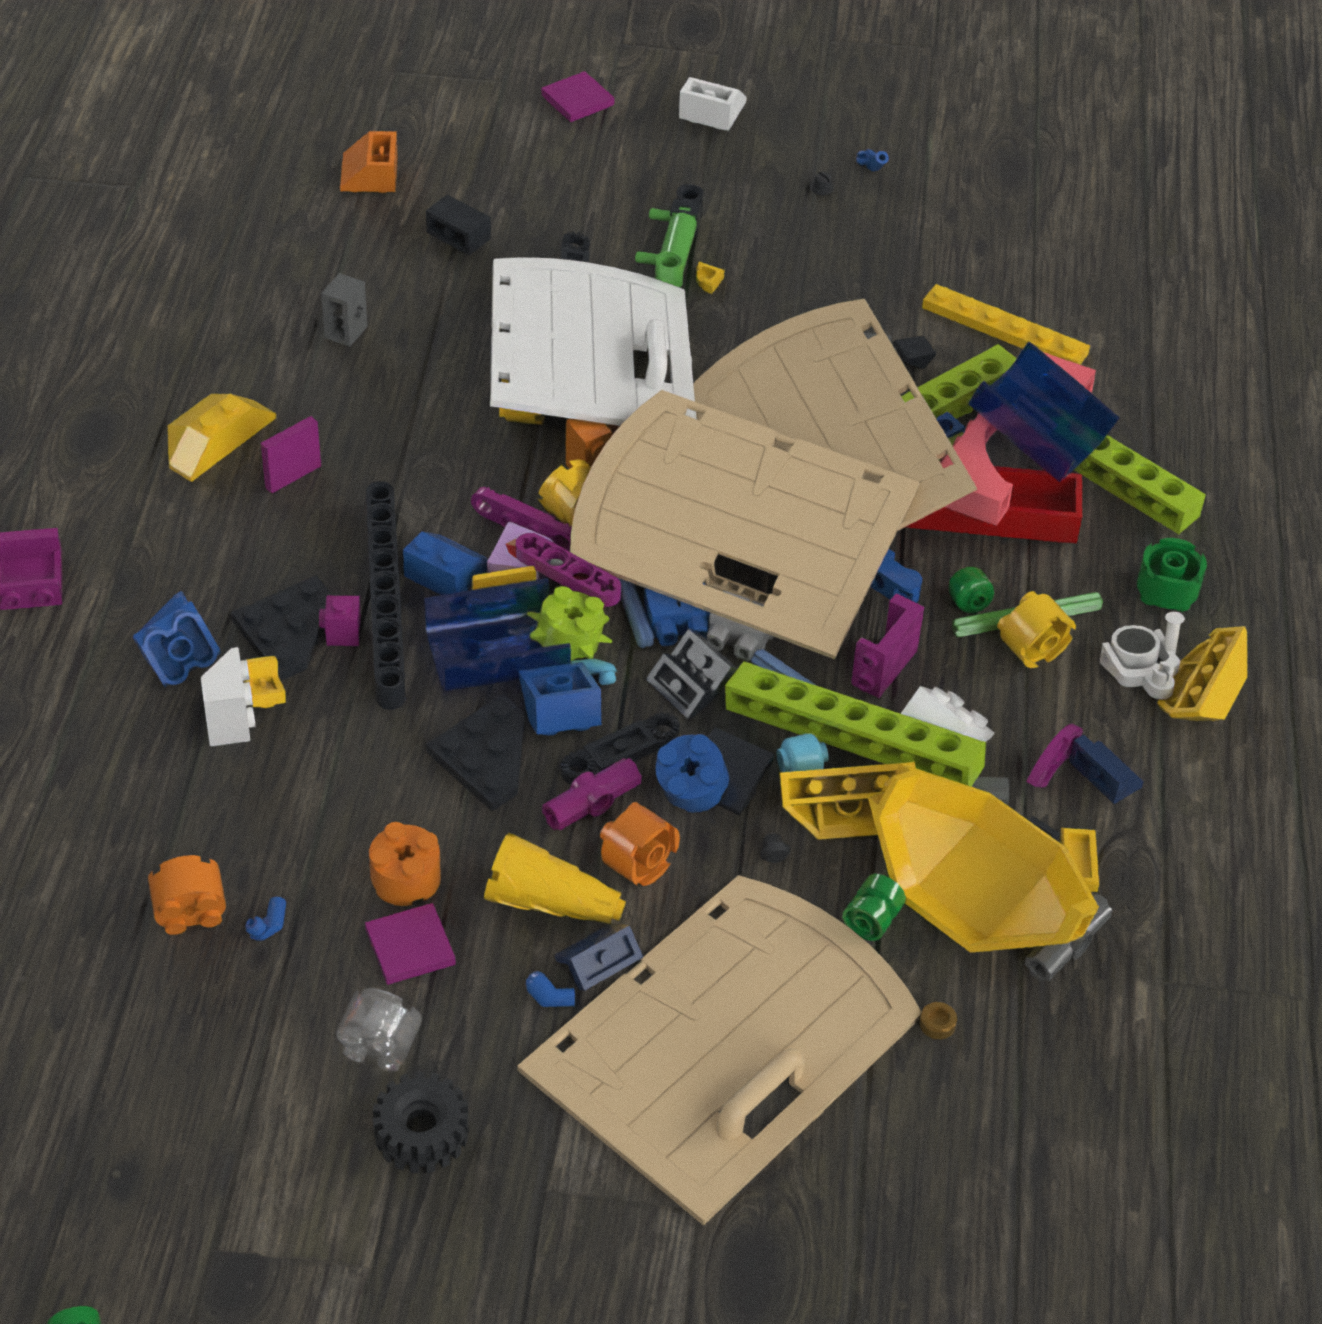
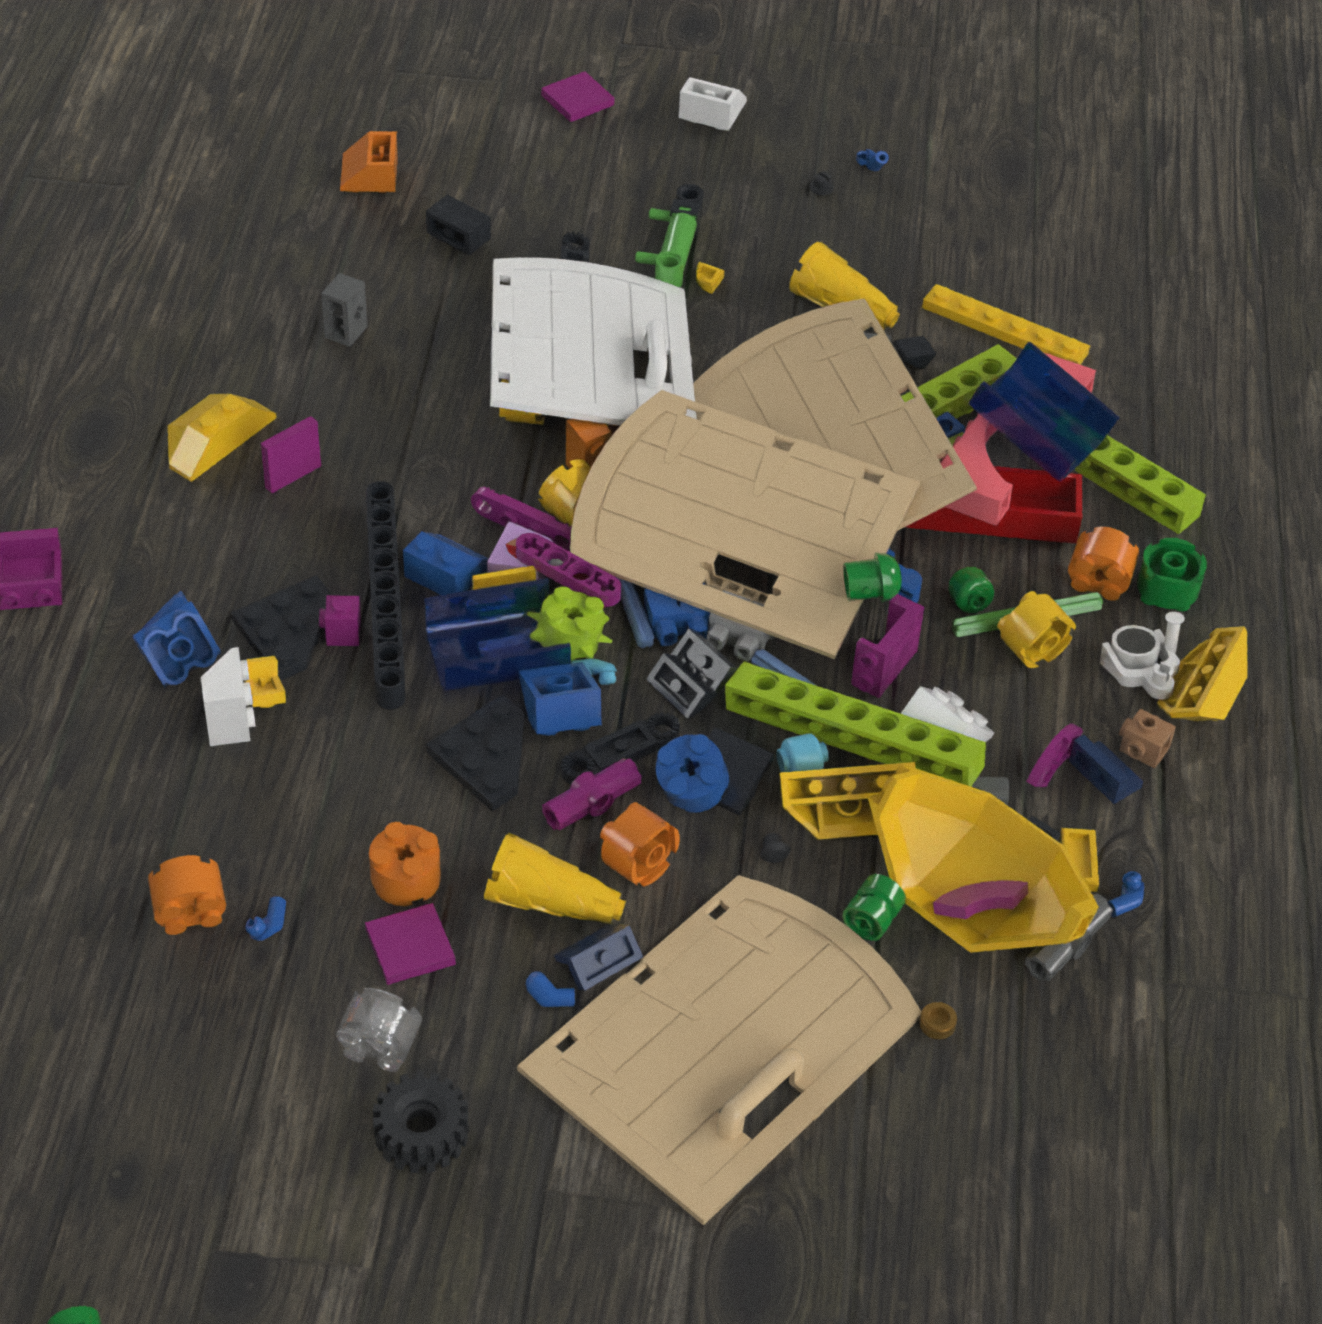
(829, 281): none -> yellow cone
(872, 578): none -> green piece
(980, 897): none -> magenta tile
(1103, 562): none -> orange brick
(1131, 894): none -> blue arm
(1146, 738): none -> medium nougat brick

